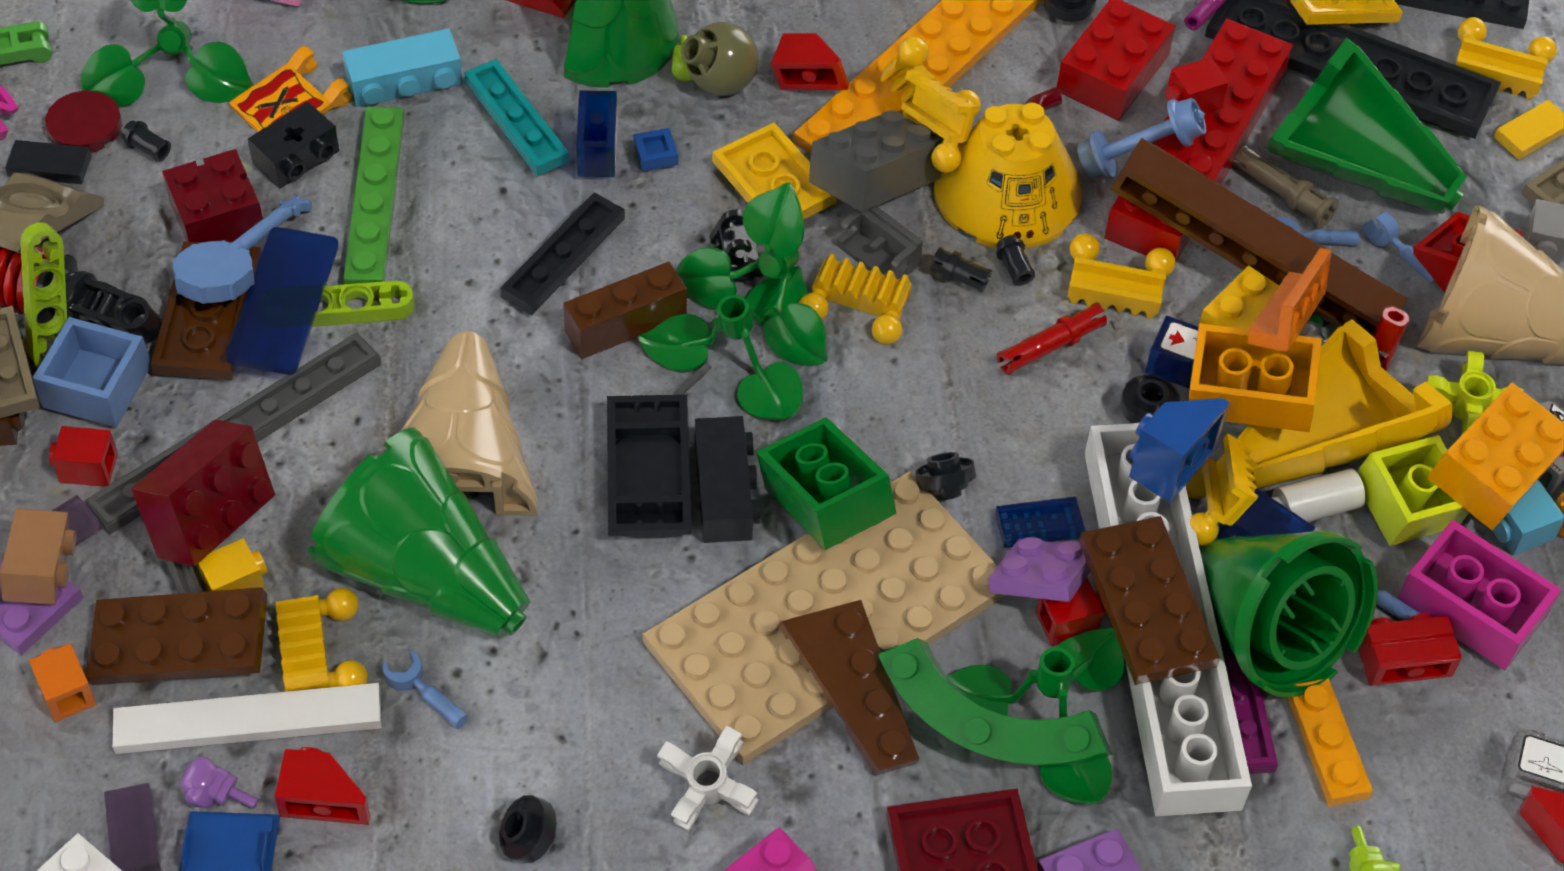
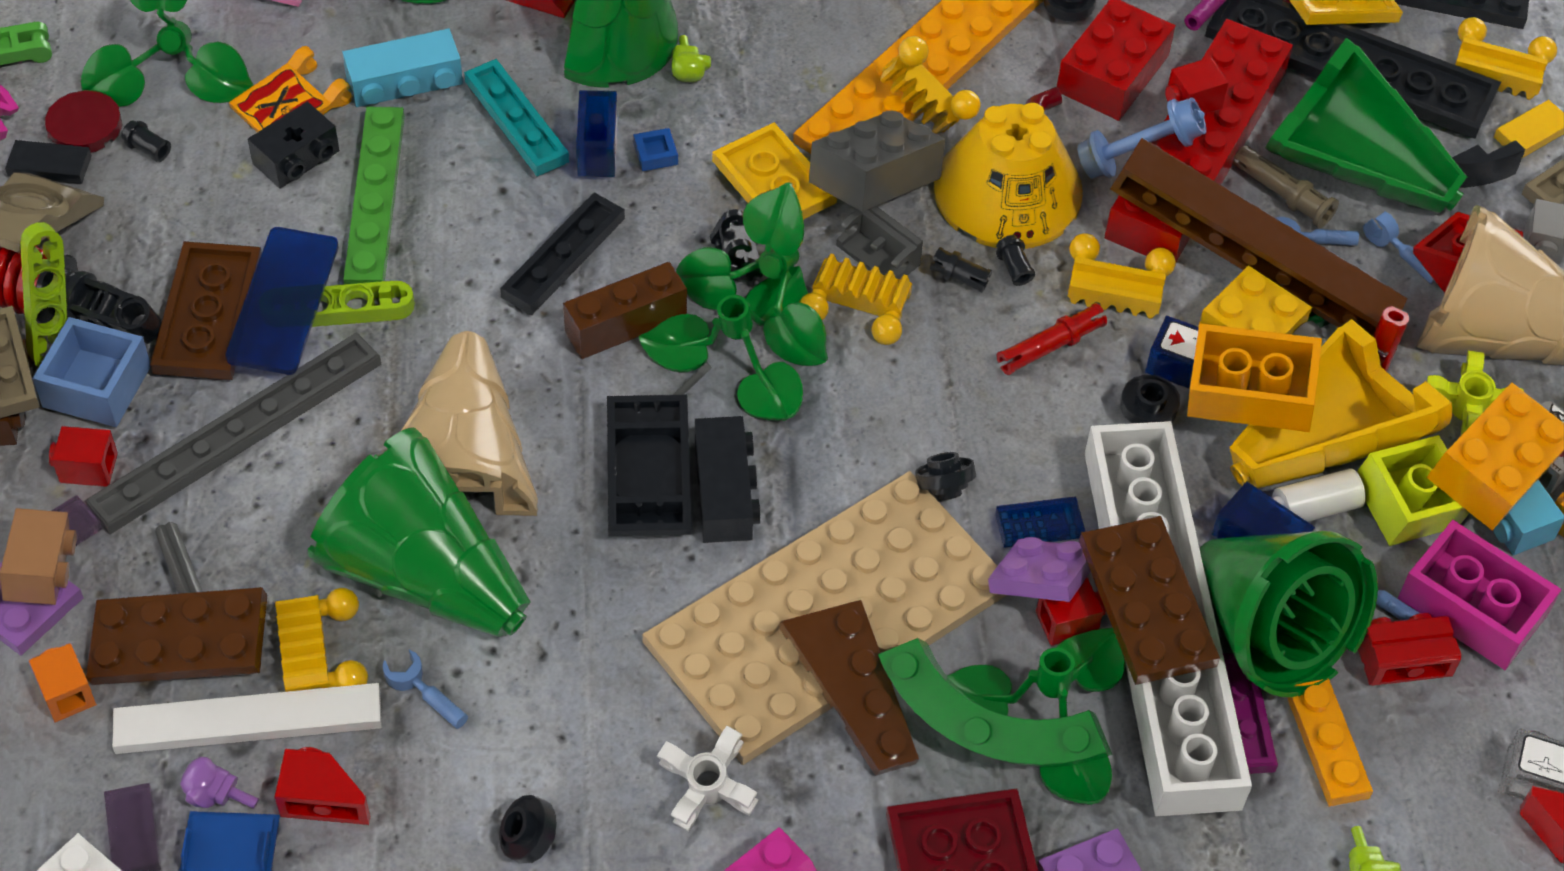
(203, 492): dark red brick -> none
(213, 198): dark red piece -> none
(224, 269): medium blue piece -> none
(233, 568): yellow brick -> none
(724, 58): olive brick -> none
(807, 64): red slope -> none
(826, 483): green brick -> none
(943, 114): yellow gear -> none
(1176, 444): blue slope -> none
(1227, 488): yellow gear -> none
(1291, 305): orange fence -> none
(1491, 167): none -> black slope

